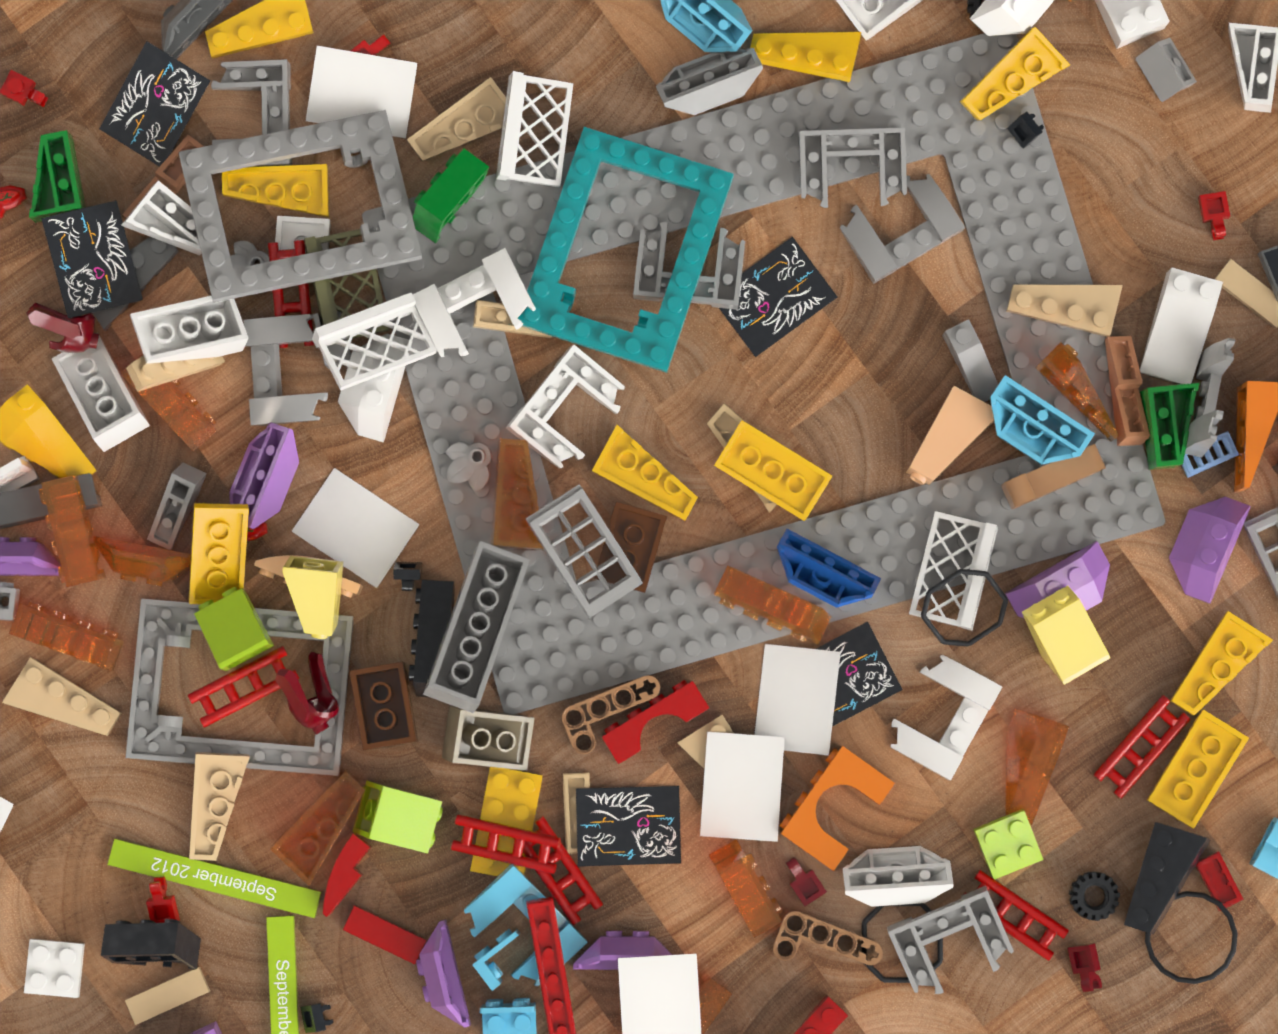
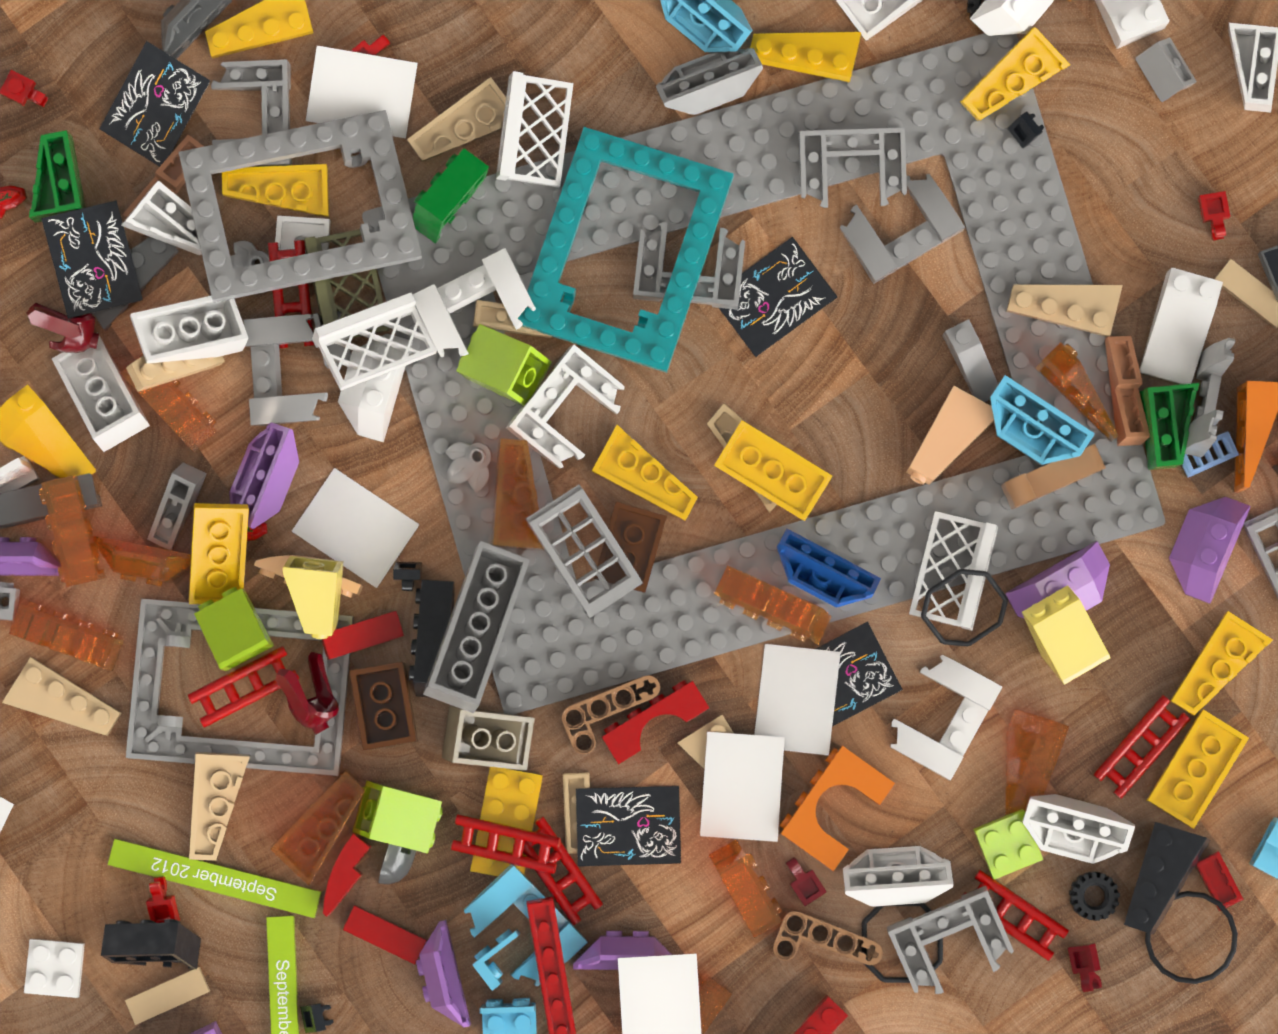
(363, 635): none -> red tile
(396, 864): none -> brick
(503, 365): none -> lime slope
(1076, 828): none -> white wedge

